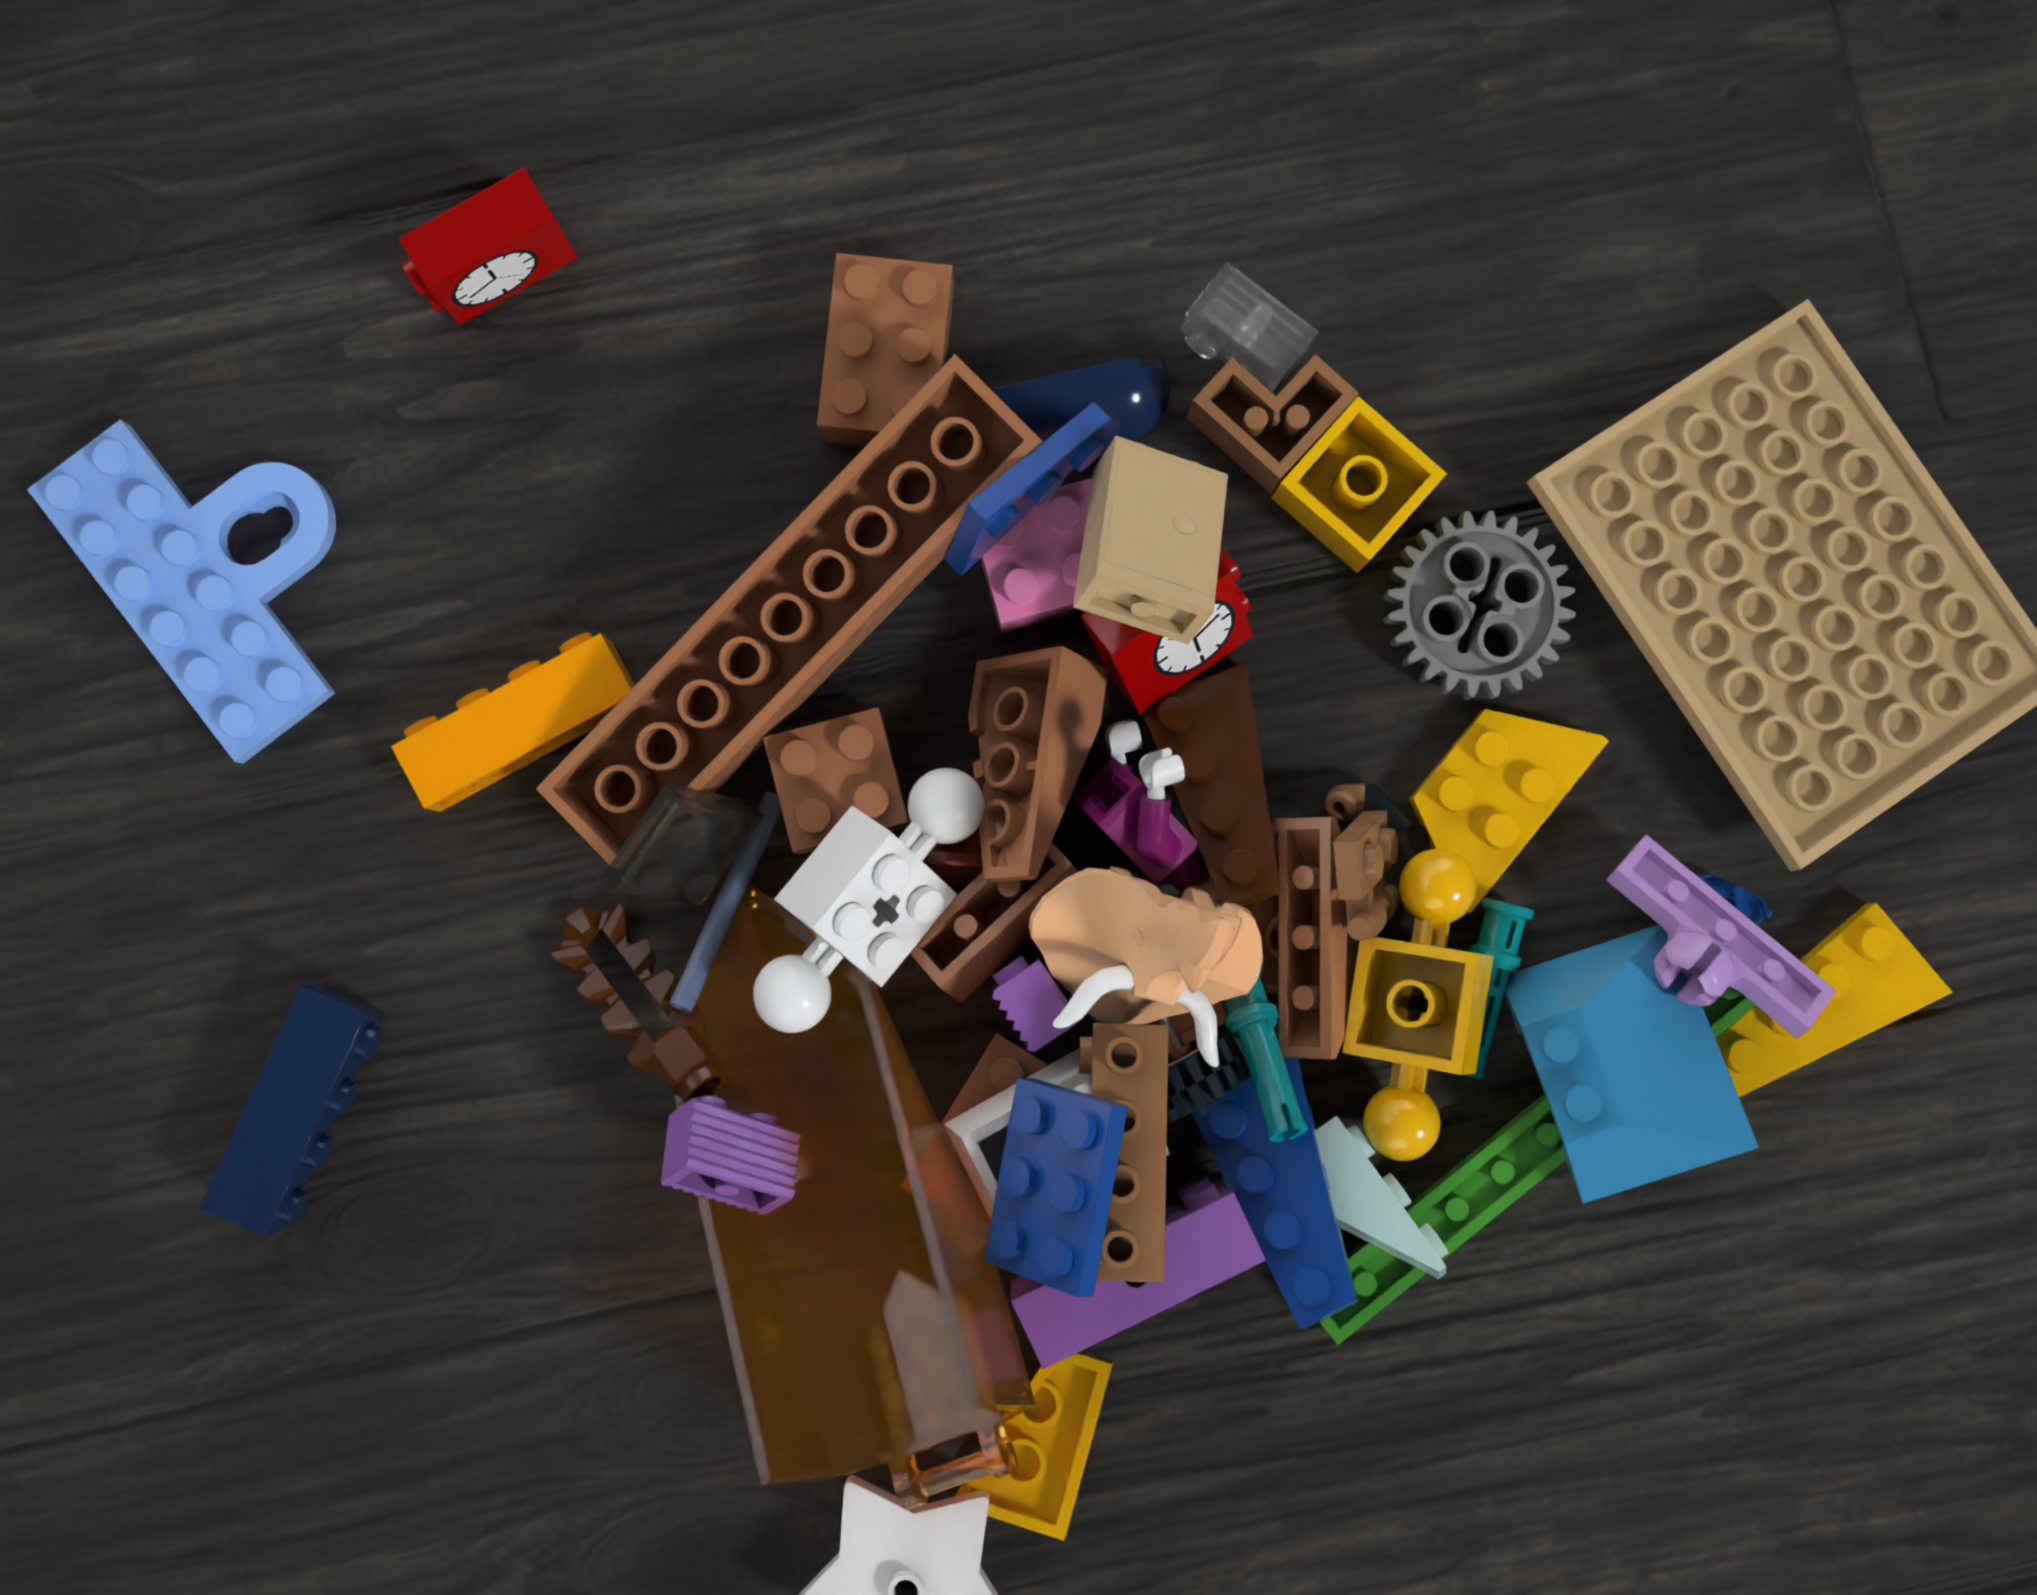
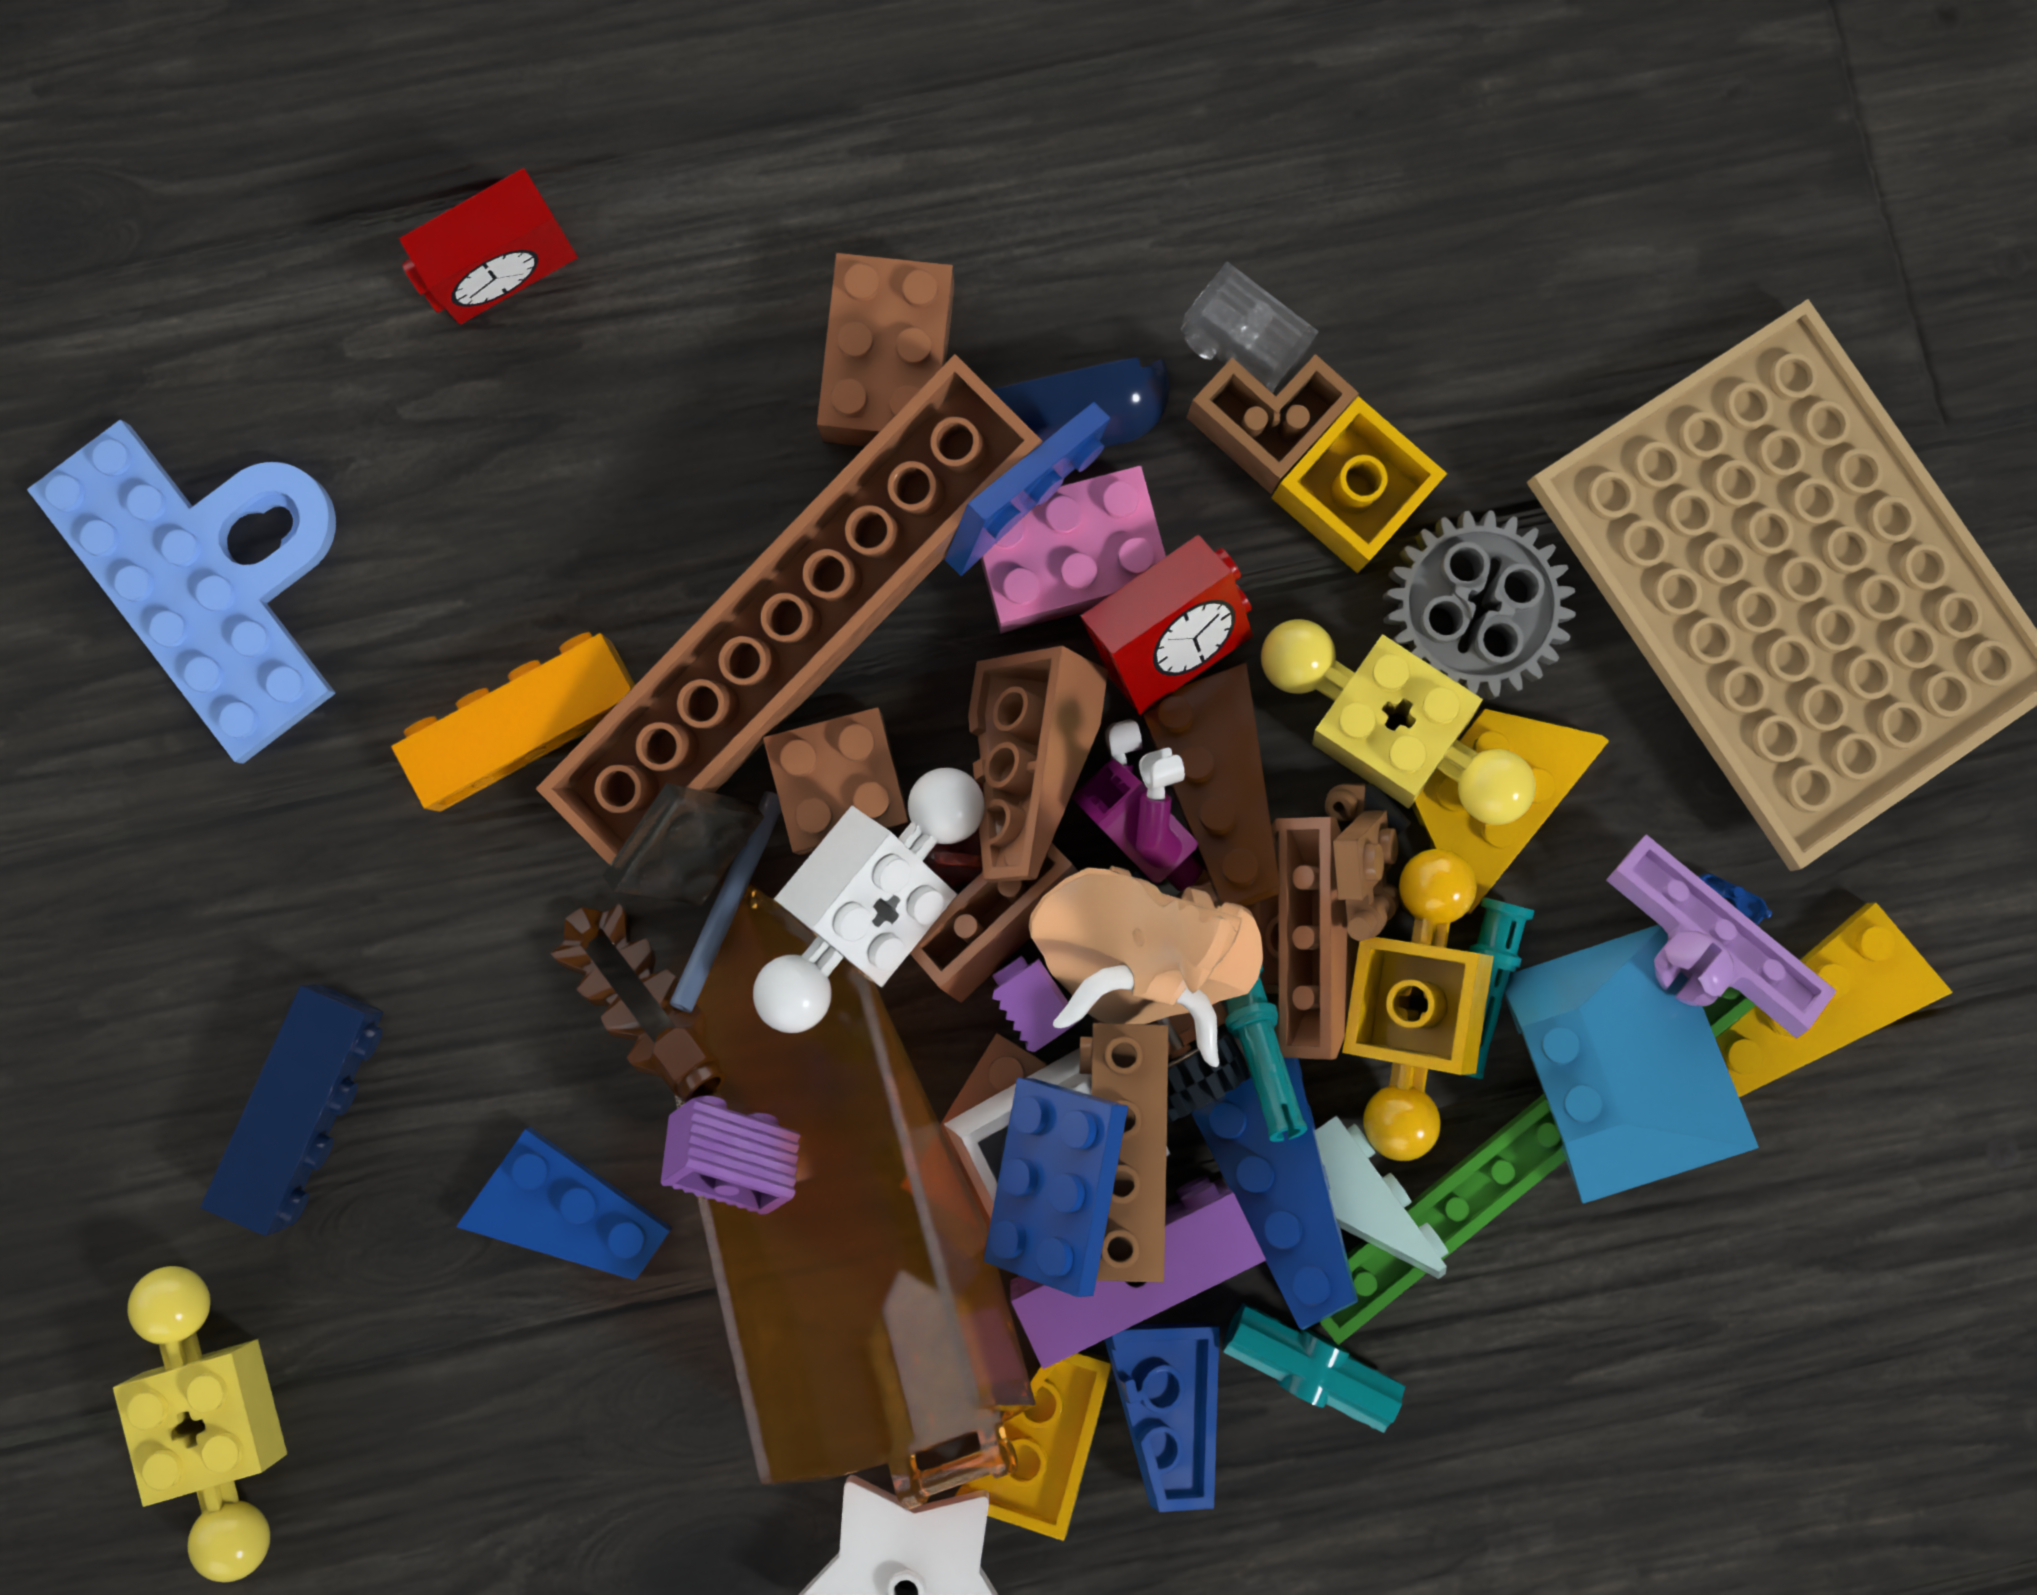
(163, 1429): none -> light yellow brick
(564, 1210): none -> blue wing
(1152, 541): tan piece -> none
(1171, 1408): none -> blue wing
(1313, 1367): none -> teal piece
(1391, 680): none -> light yellow brick

